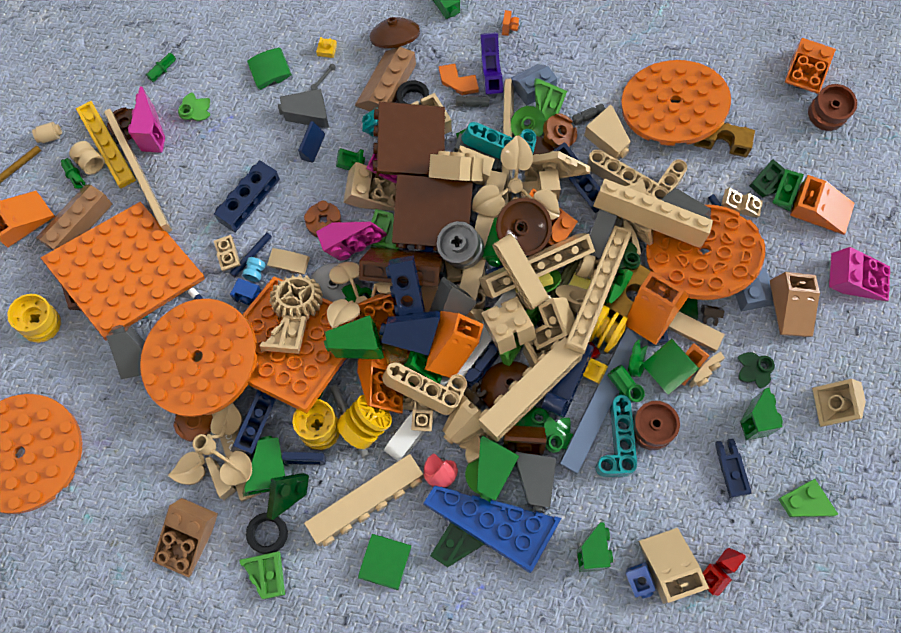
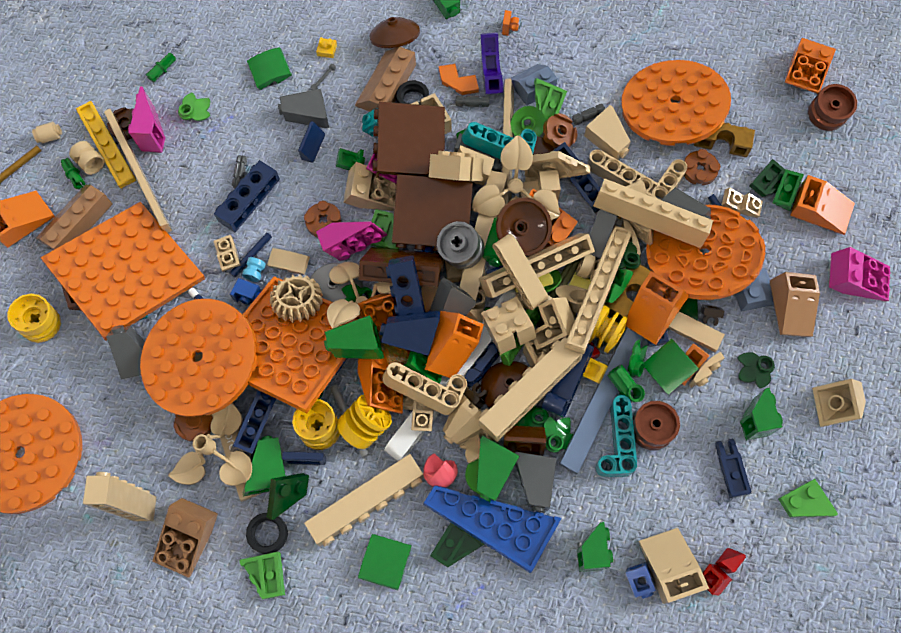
(119, 497): none -> tan brick
(223, 490): tan slope -> none
(239, 170): none -> dark grey axle
(286, 336): tan wing -> none
(705, 159): none -> dark orange plate

